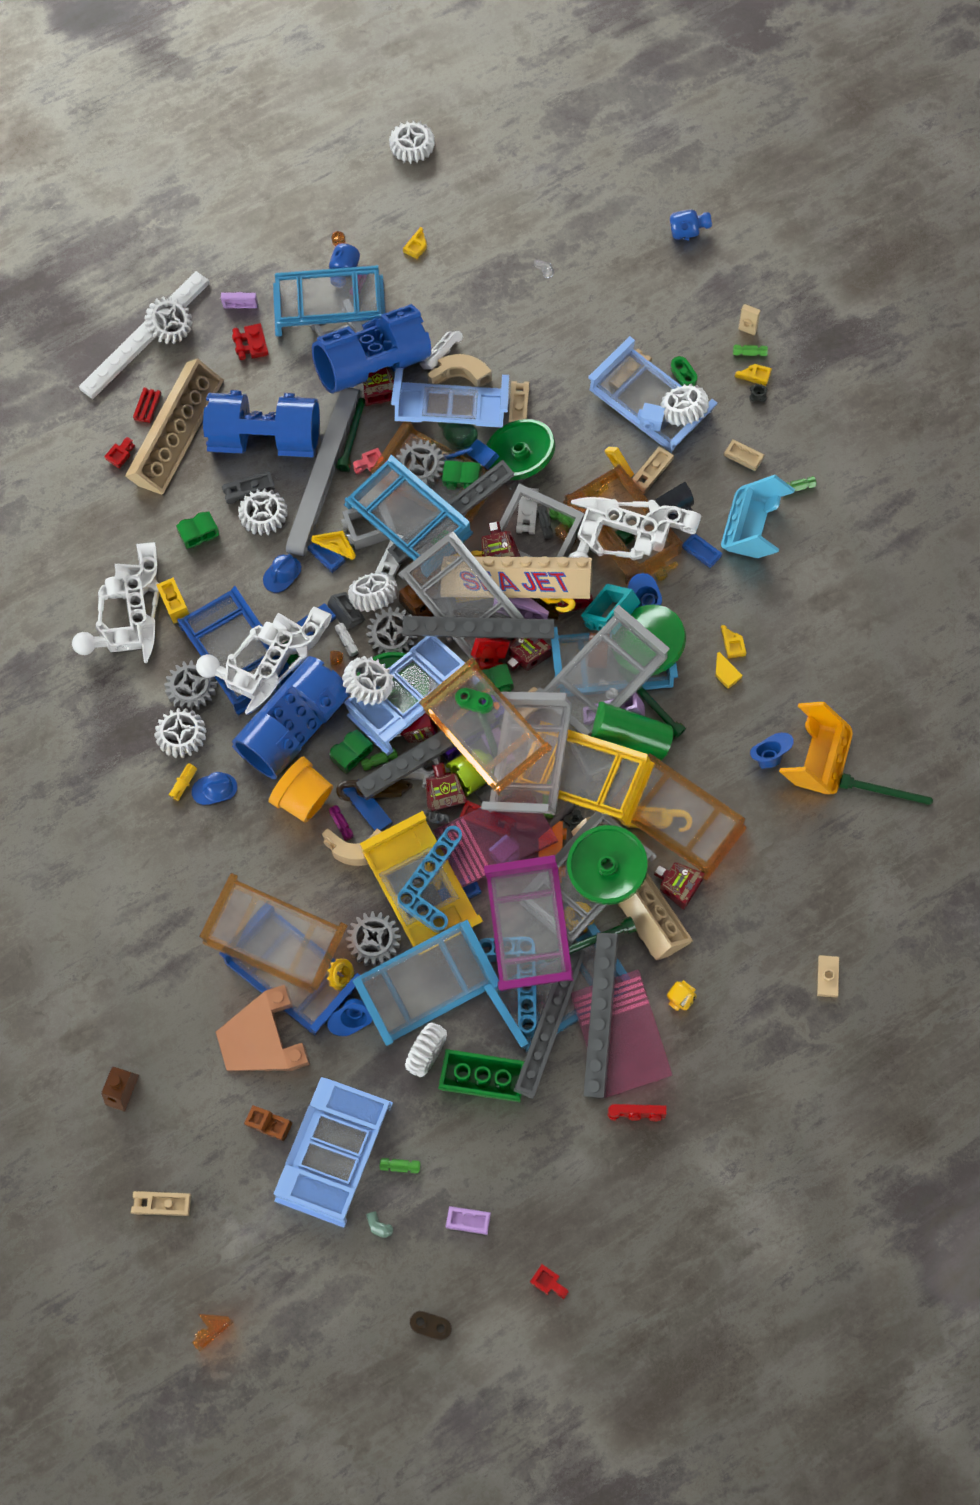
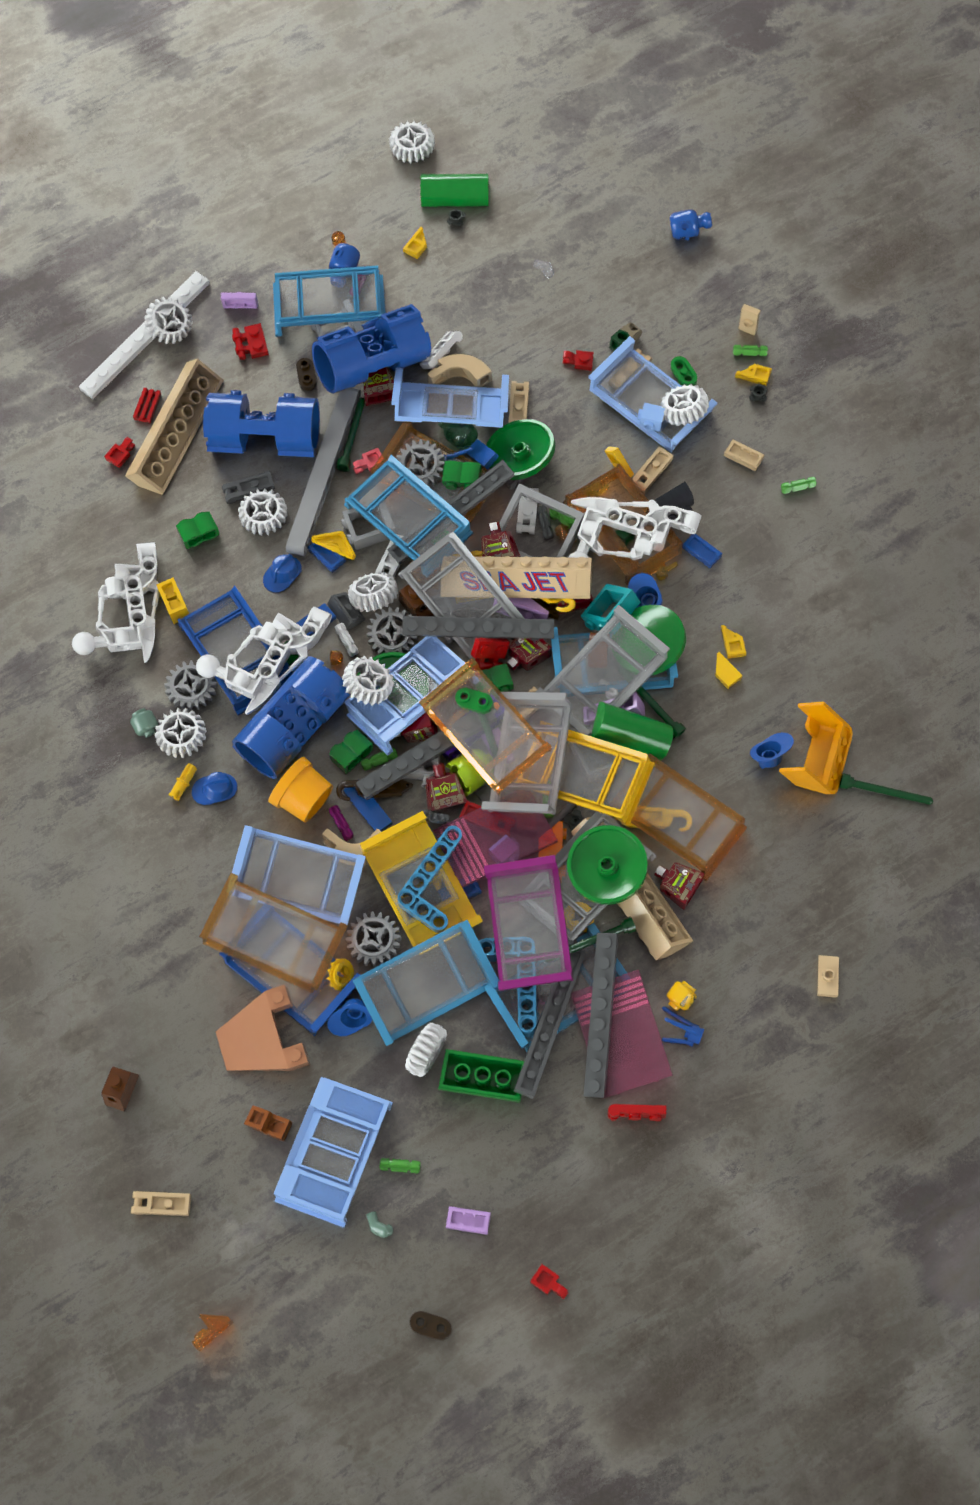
(144, 722): none -> sand green head
(300, 873): none -> clear piece
(306, 372): none -> dark brown plate
(454, 190): none -> green brick
(456, 213): none -> pearl dark grey plate
(582, 359): none -> red plate
(623, 333): none -> leg
(693, 1031): none -> blue plant
(749, 514): medium azure windscreen -> none

